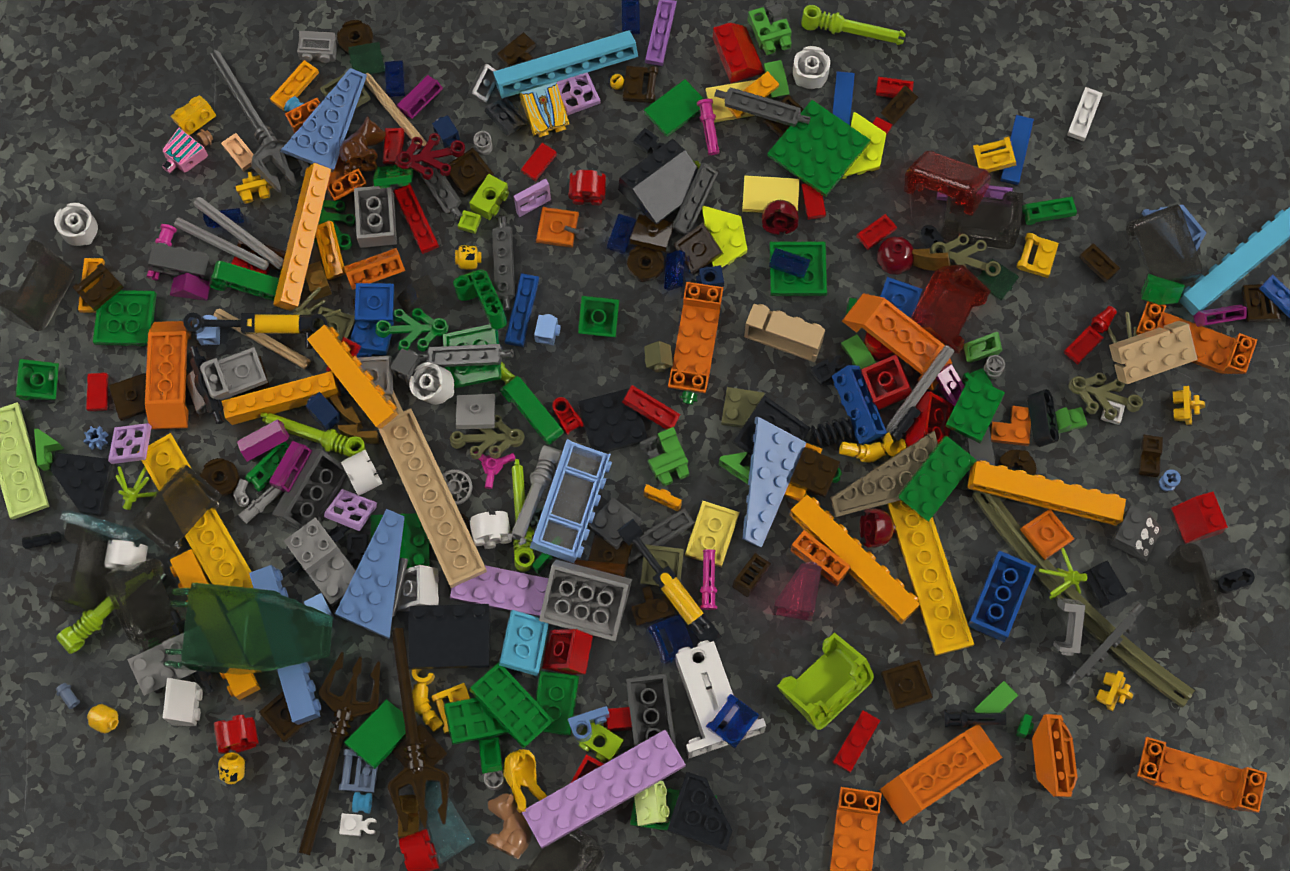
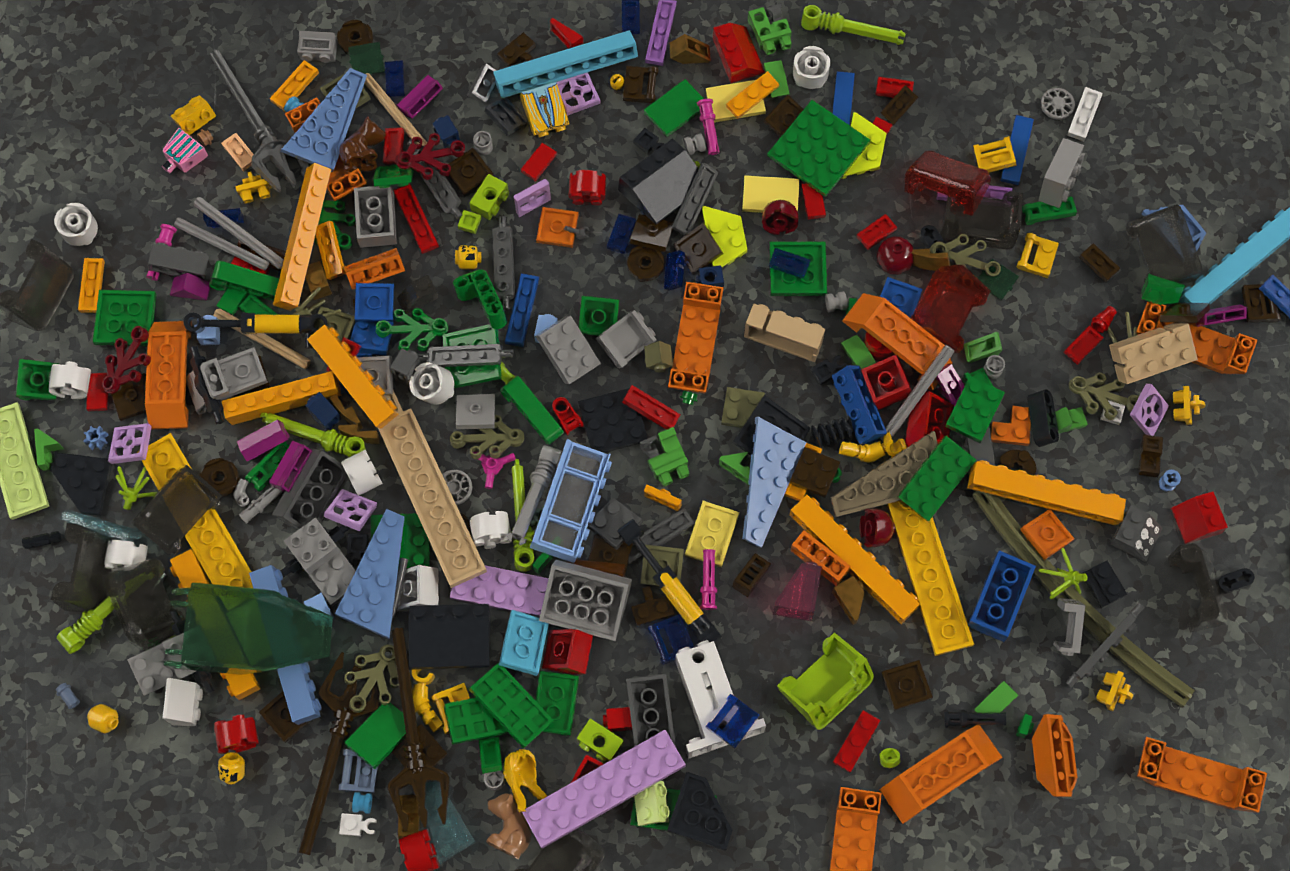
(69, 380): none -> white brick
(100, 292): dark brown plate -> none
(114, 379): none -> dark red plant
(231, 300): none -> green tile
(254, 305): none -> green tile
(374, 674): none -> olive plant
(565, 34): none -> red slope
(568, 349): none -> light grey brick
(598, 716): medium blue plate -> none
(626, 338): none -> light grey panel
(689, 50): none -> pearl gold slope
(694, 144): none -> light grey wheel
(762, 107): dark grey plate -> none
(835, 302): none -> light grey wheel
(850, 597): none -> pearl gold slope
(889, 758): none -> lime tile
(905, 423): black axle -> none
(1057, 103): none -> light grey wheel
(1061, 173): none -> light grey brick
(1139, 411): none -> lavender piece
(1184, 312): none -> dark brown plate

